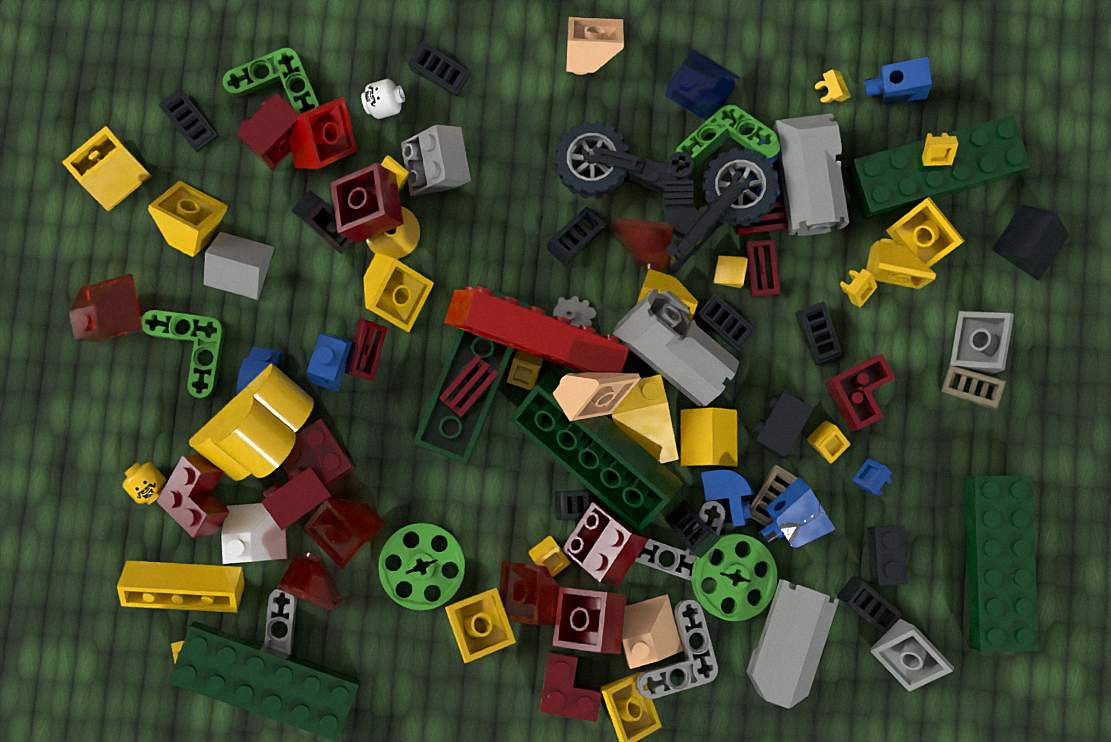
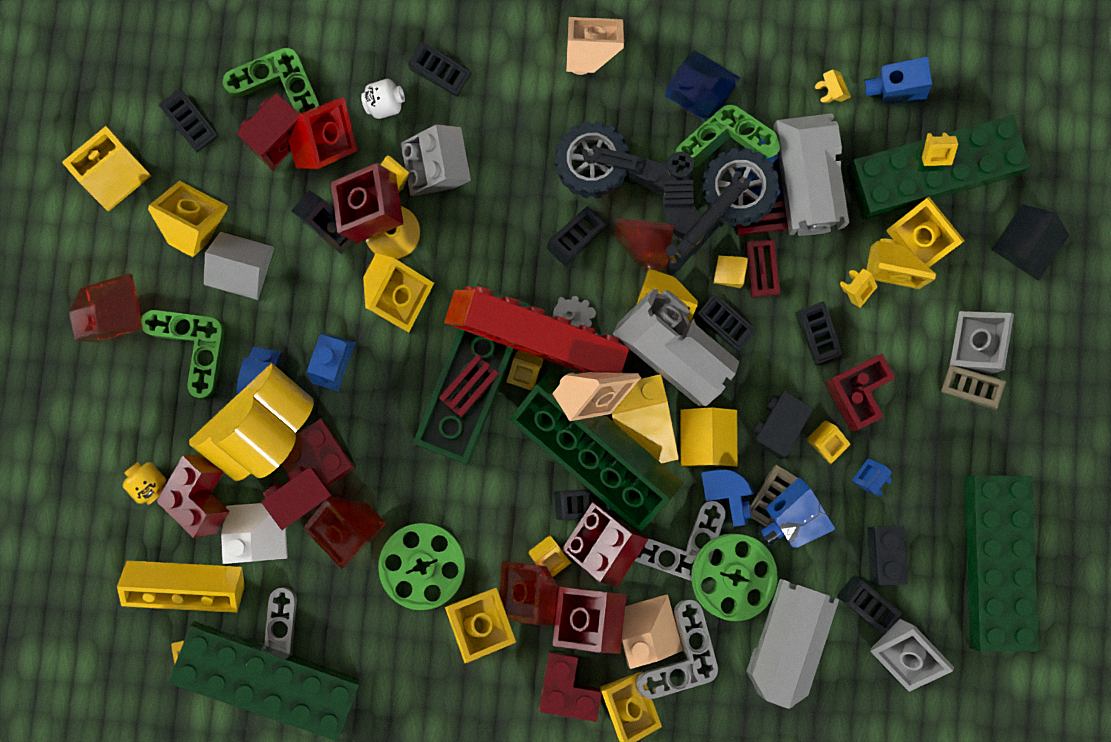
(311, 581): clear red slope -> none
(361, 349): dark red tile -> none
(704, 542): black slope -> none

